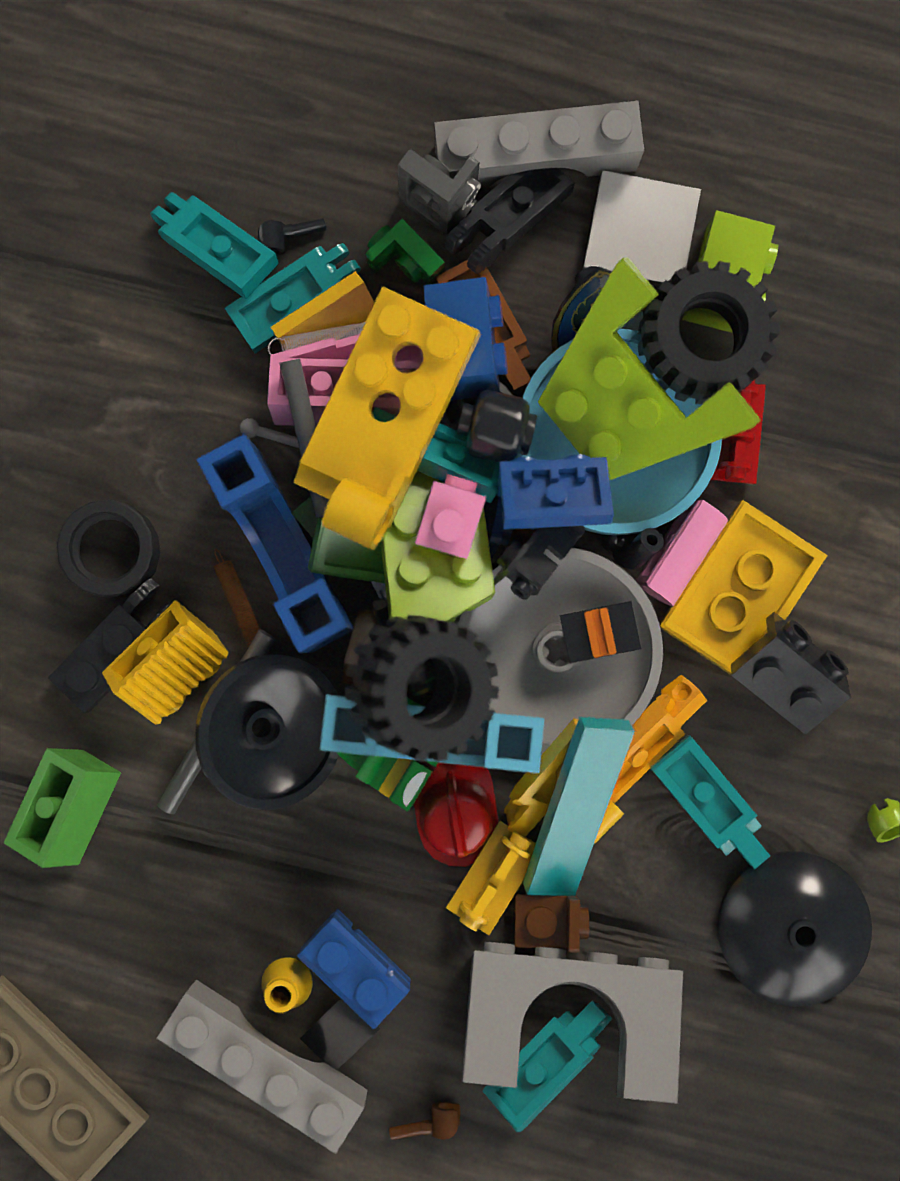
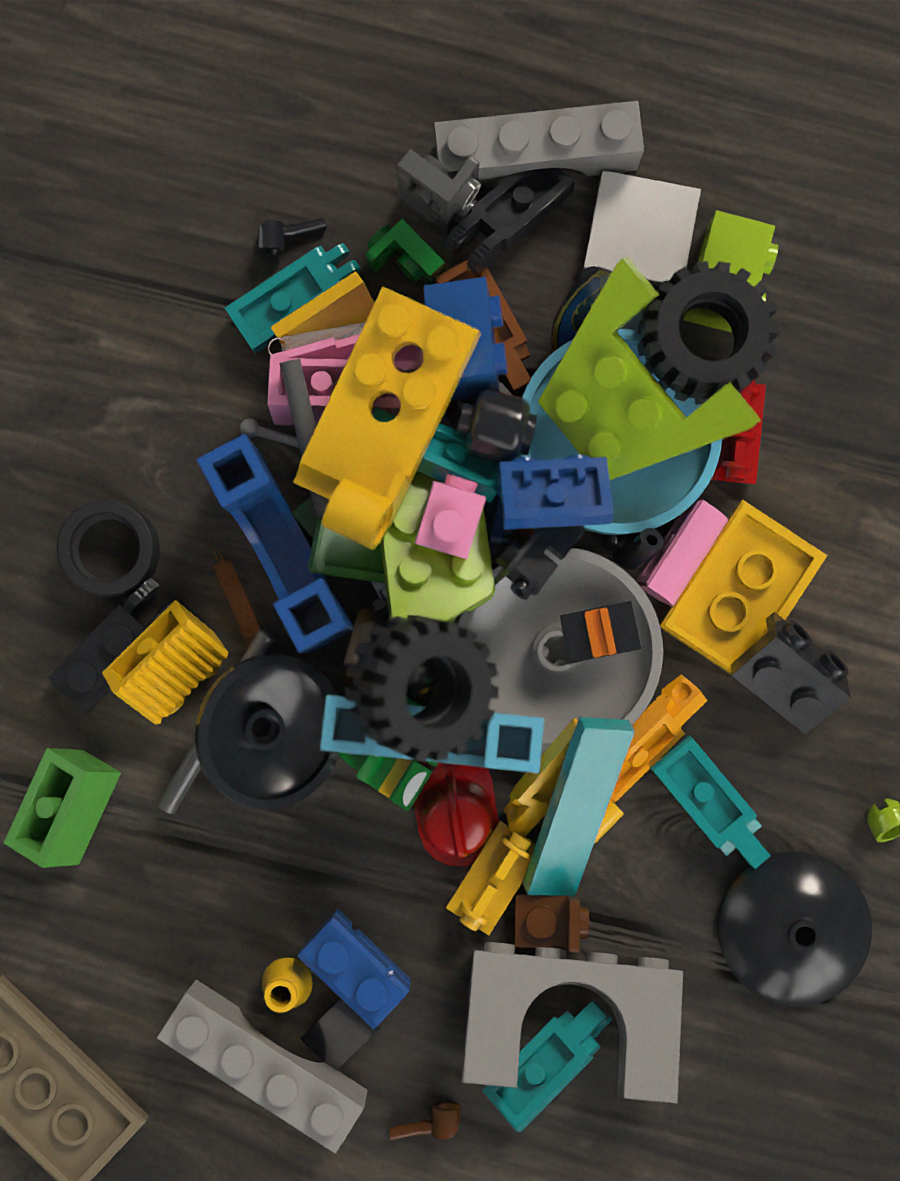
(214, 243): teal hinge -> none

